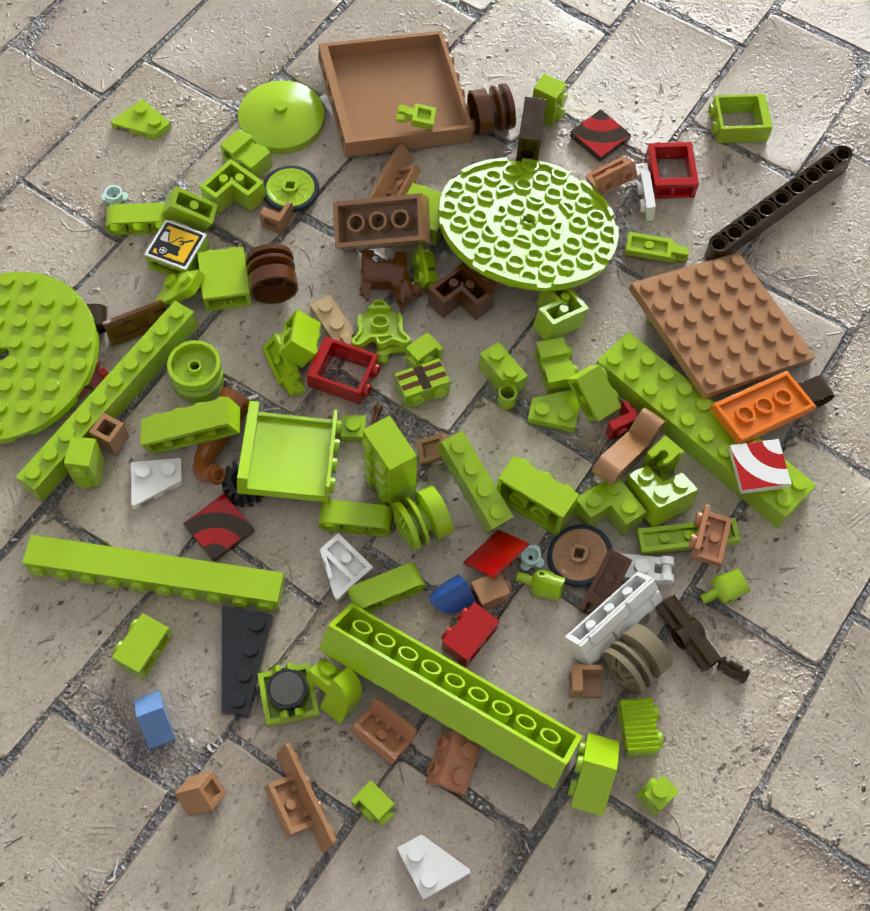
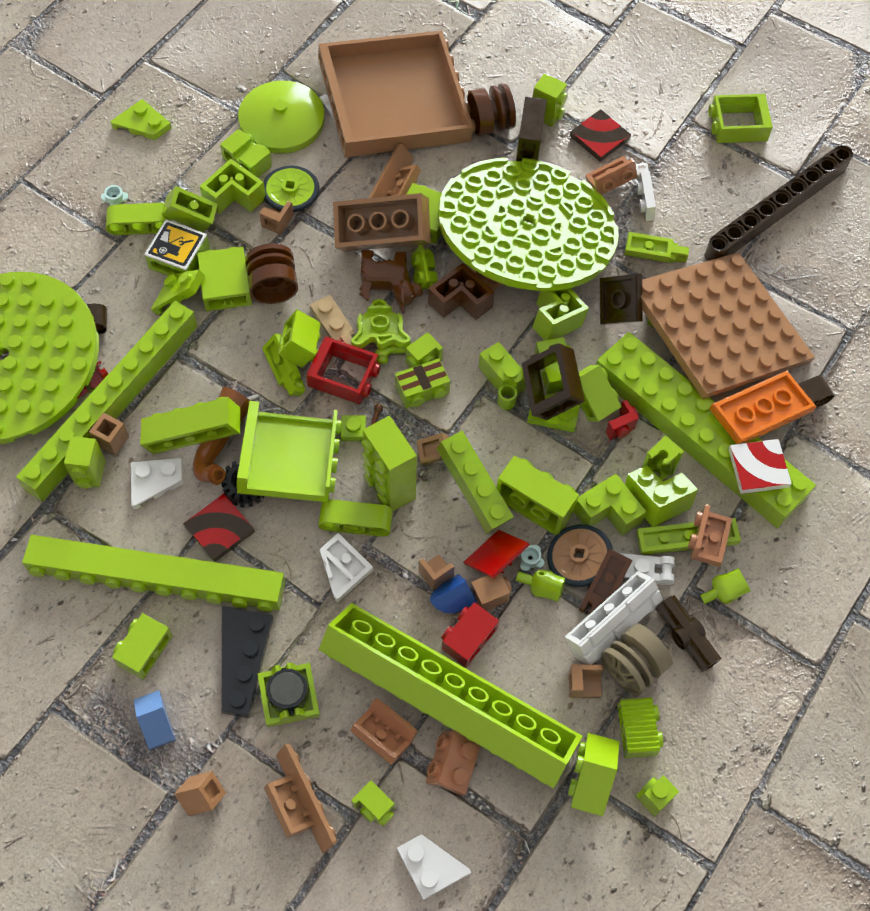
(133, 322): reddish brown hinge -> none
(195, 371): lime wheel -> none
(341, 689): lime brick -> none
(387, 588): lime beam -> none
(420, 116): lime plate -> none
(427, 516): lime wheel -> none
(435, 571): none -> medium nougat panel
(563, 400): none -> dark brown window
(621, 299): none -> dark brown tile
(629, 448): medium nougat beam -> none
(682, 187): red window -> none
(733, 669): dark brown piece -> none

